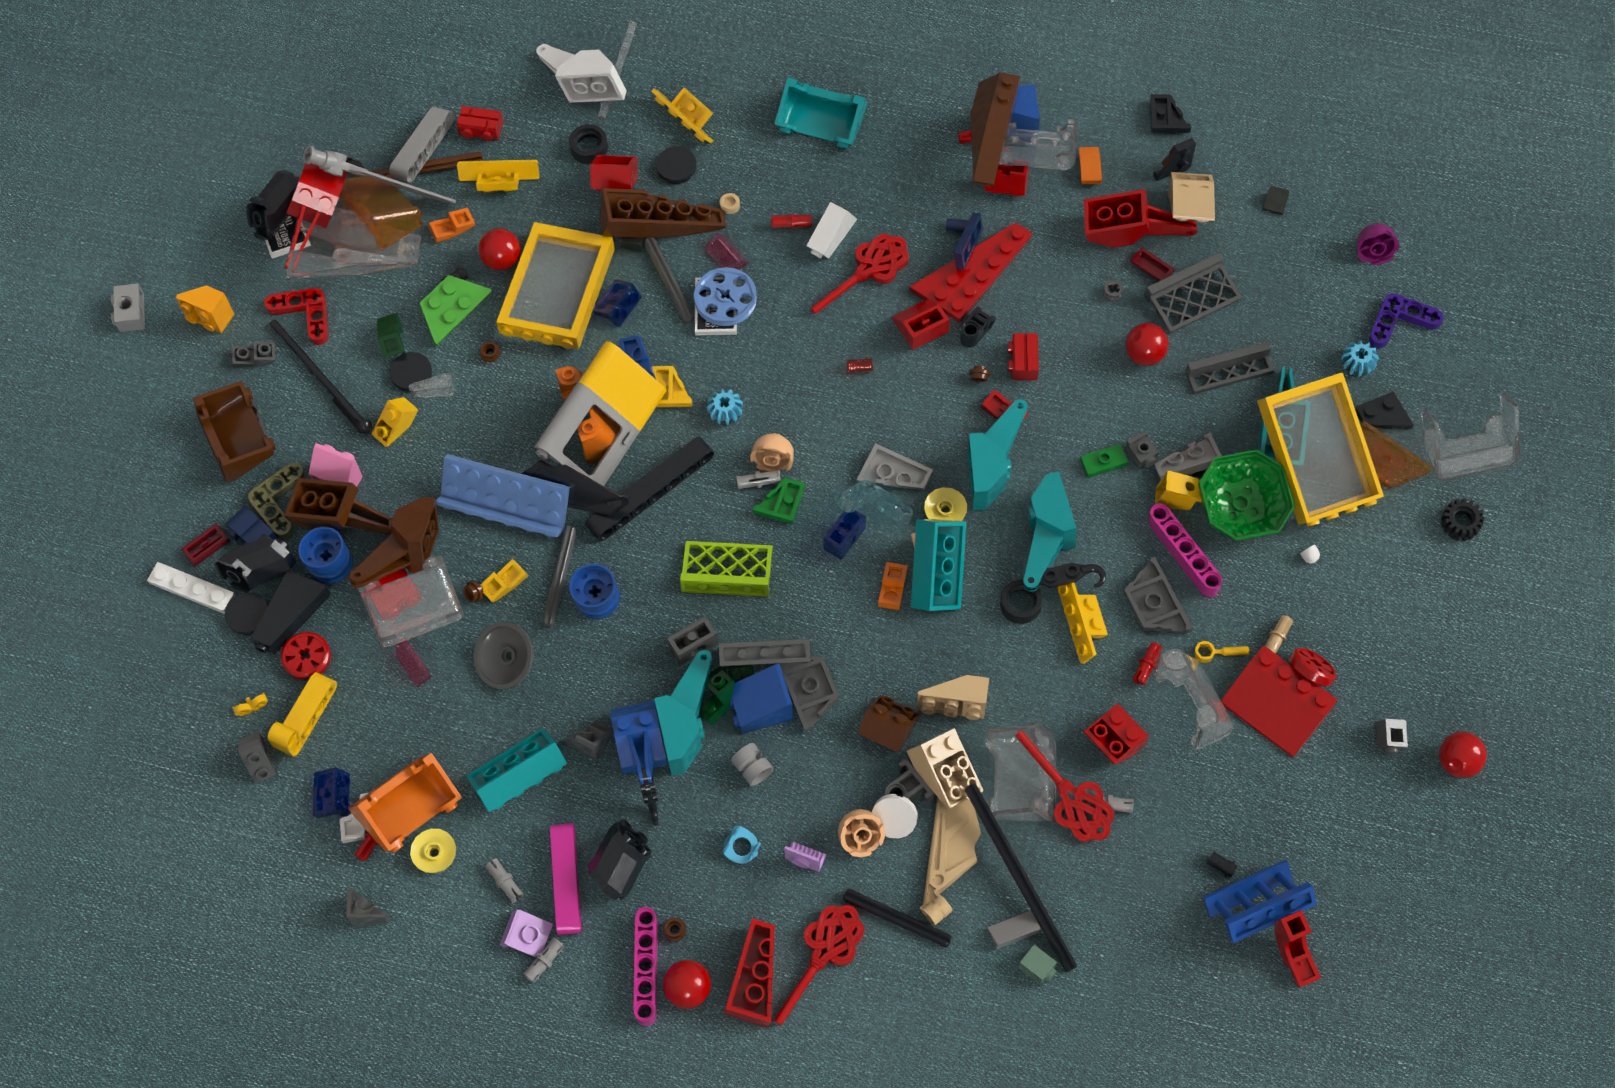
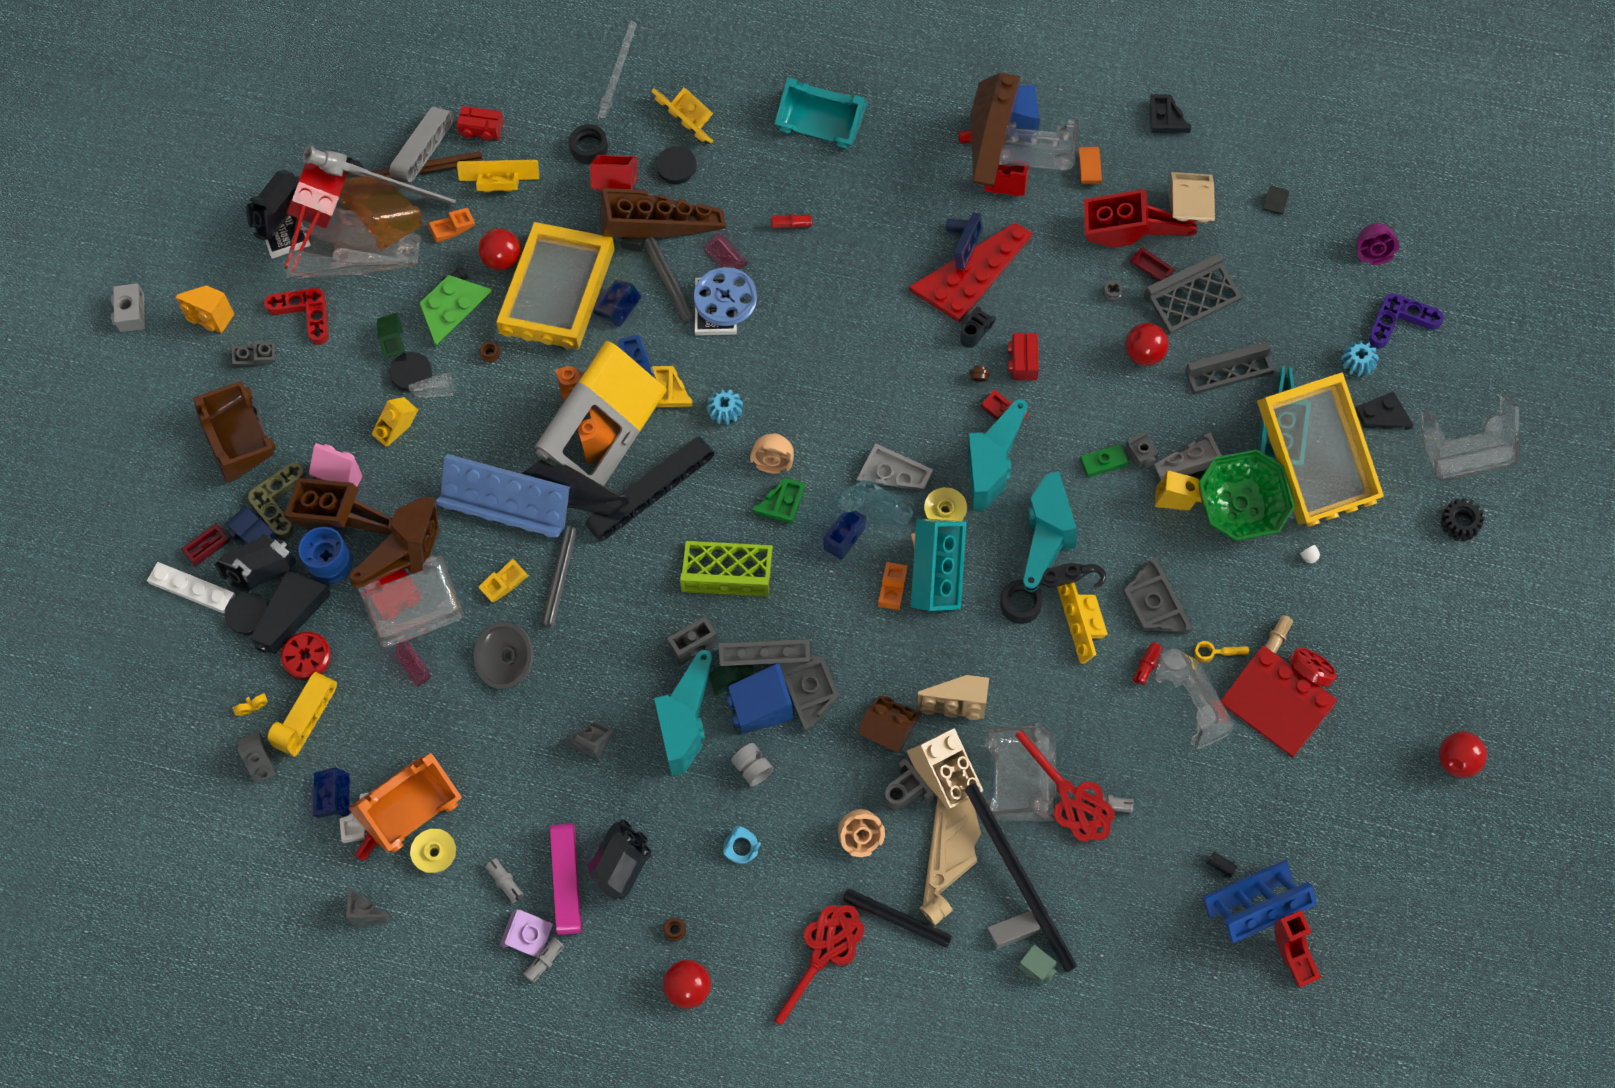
(363, 426): black bar -> none
(473, 591): reddish brown plate -> none
(516, 770): teal slope -> none
(583, 76): white slope -> none
(590, 580): blue wheel -> none
(640, 747): blue slope -> none
(642, 955): dark pink beam -> none
(718, 704): dark green slope -> none
(729, 203): tan tile -> none
(743, 481): light grey pin -> none
(752, 985): red wedge -> none
(804, 856): lavender piece -> none
(830, 231): white slope -> none
(859, 365): clear red pin -> none
(880, 268): red piece -> none
(896, 815): white tile -> none
(922, 323): red slope -> none
(1117, 735): red slope -> none
(1178, 159): black wing -> none
(1185, 560): dark pink beam -> none
(1391, 460): clear orange wing -> none
(1391, 735): dark grey brick -> none

